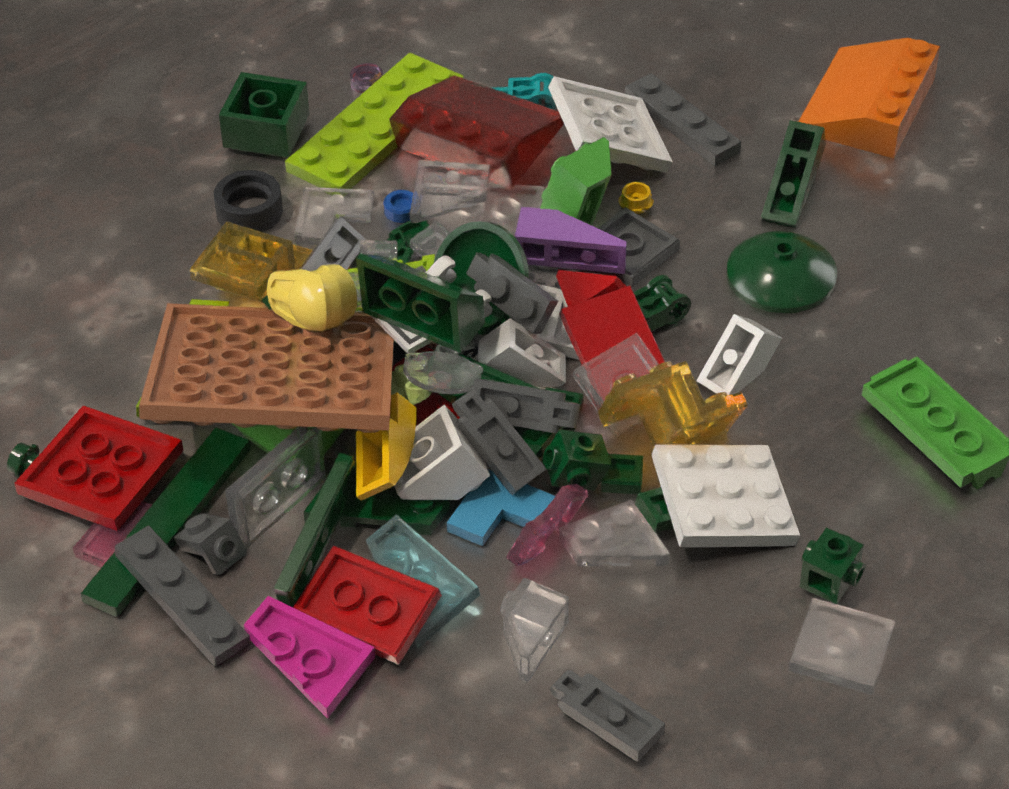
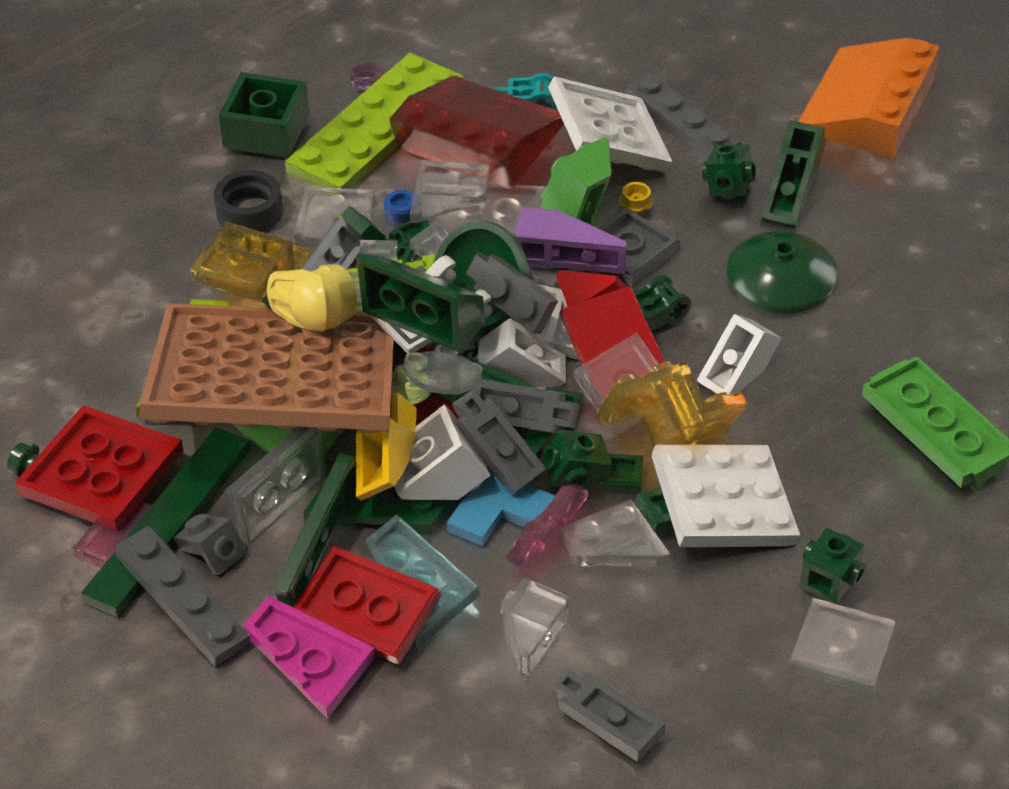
(362, 224): none -> dark green tile
(729, 170): none -> dark green brick

